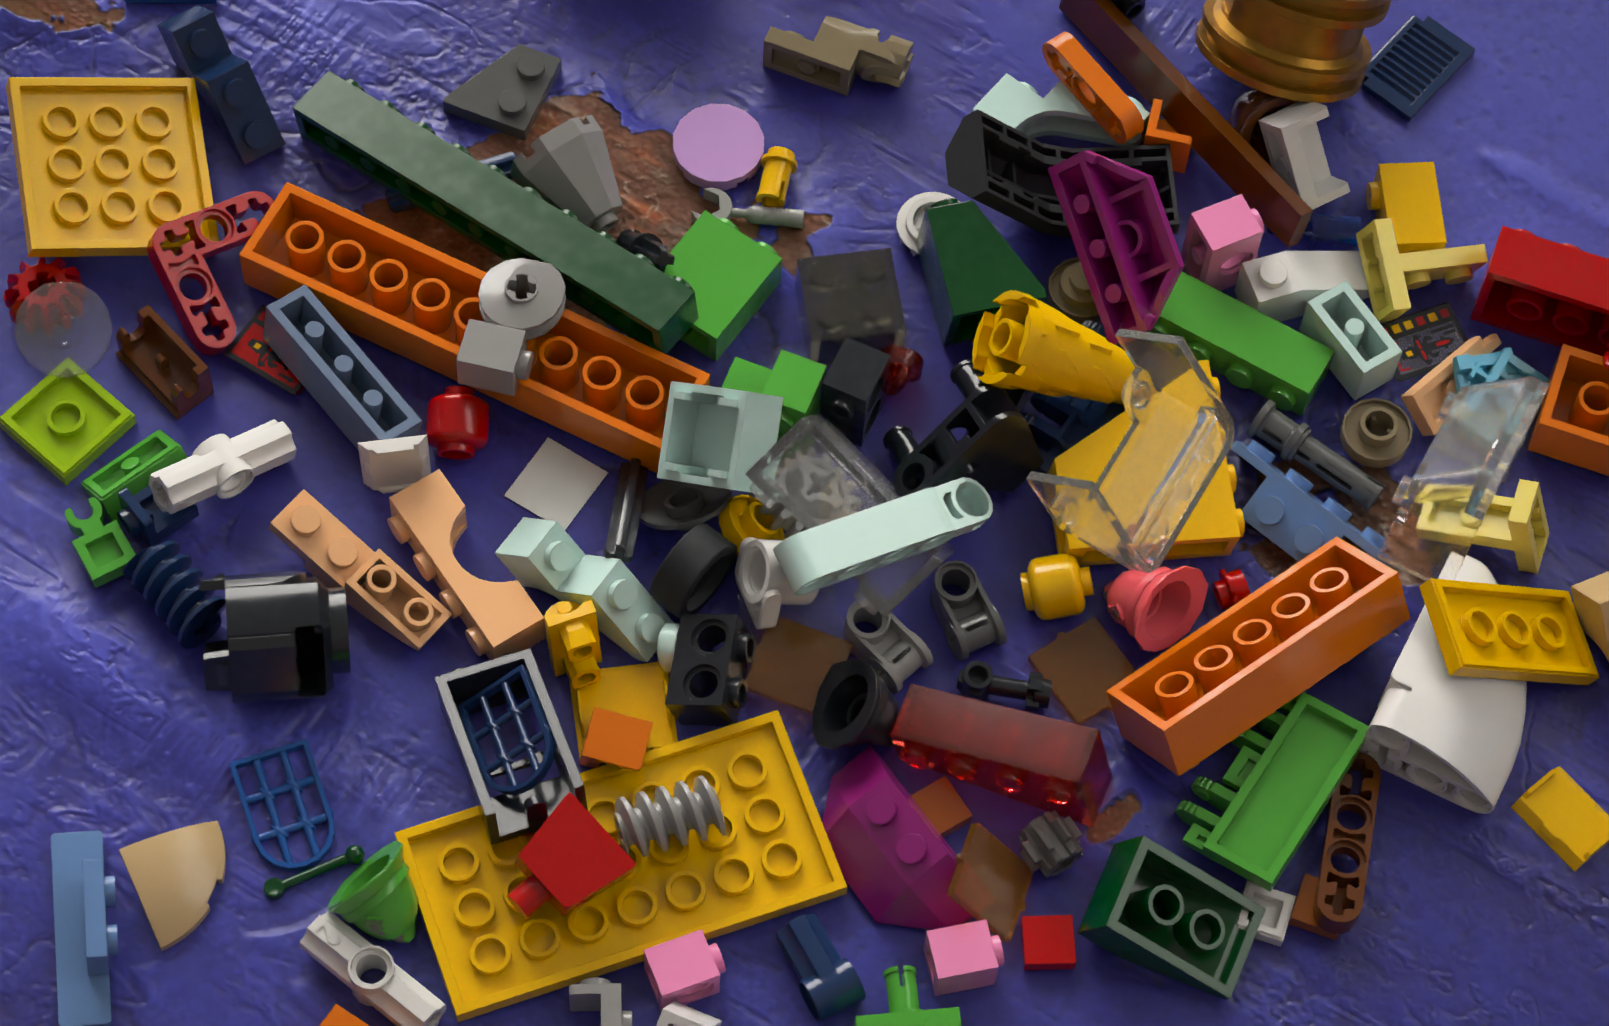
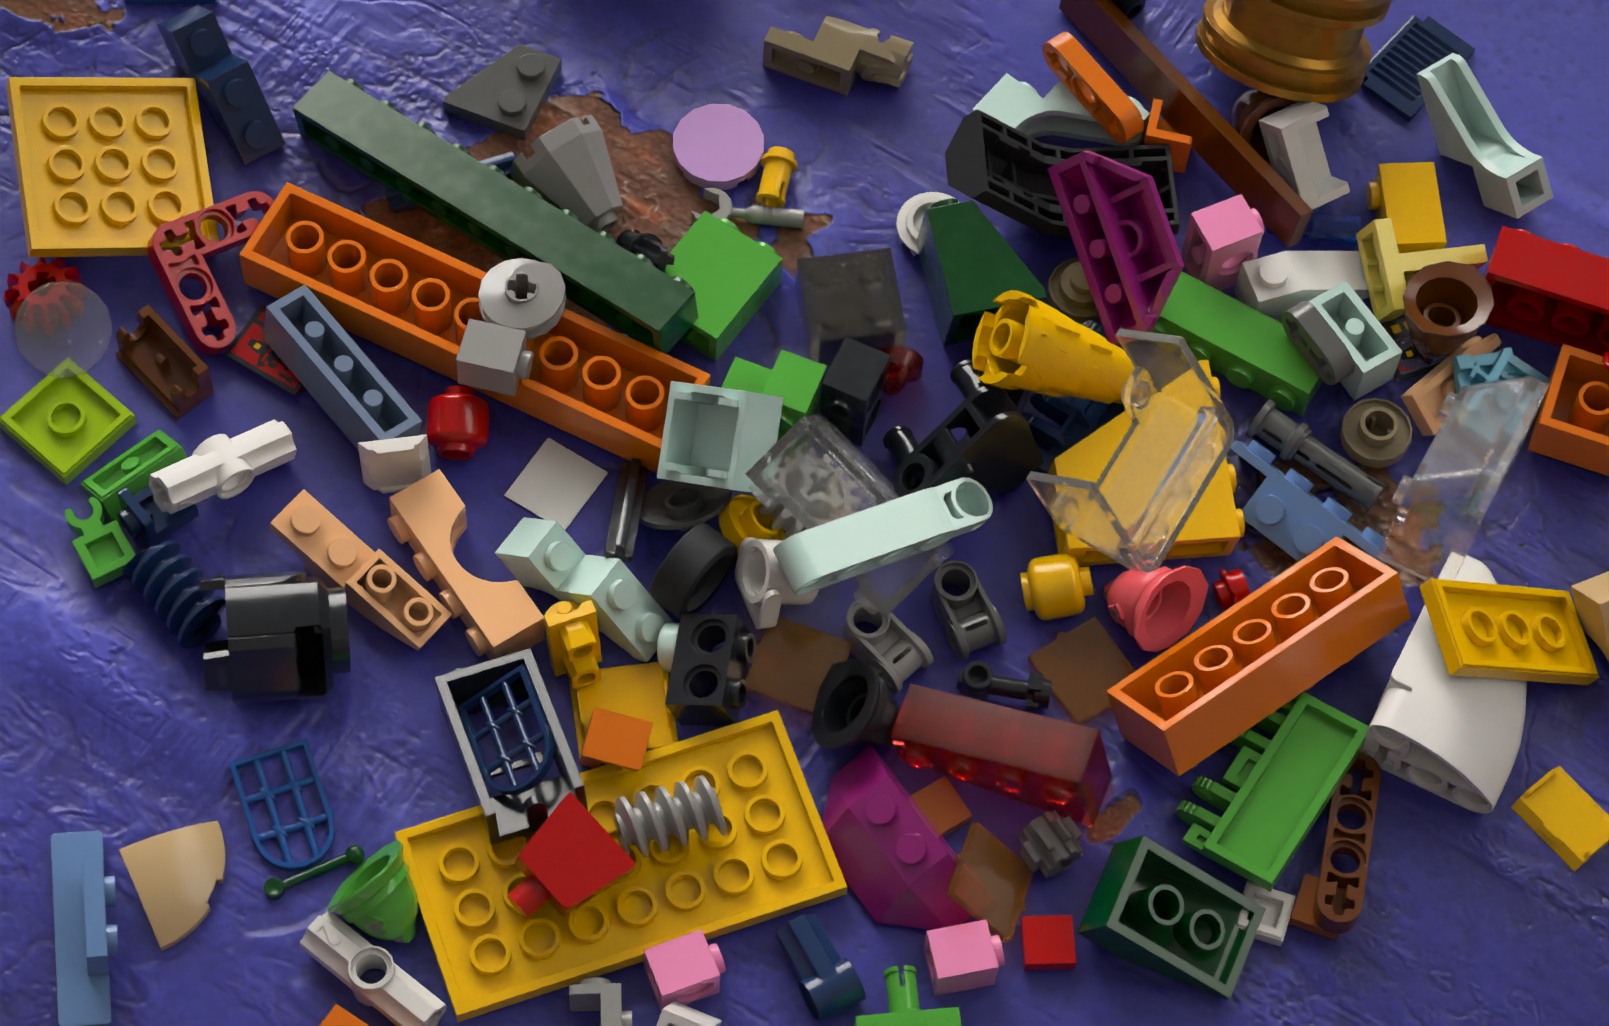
(1318, 343): none -> dark grey beam
(1446, 306): none -> reddish brown piece
(1472, 133): none -> light aqua arch
(1517, 526): light yellow bracket -> none

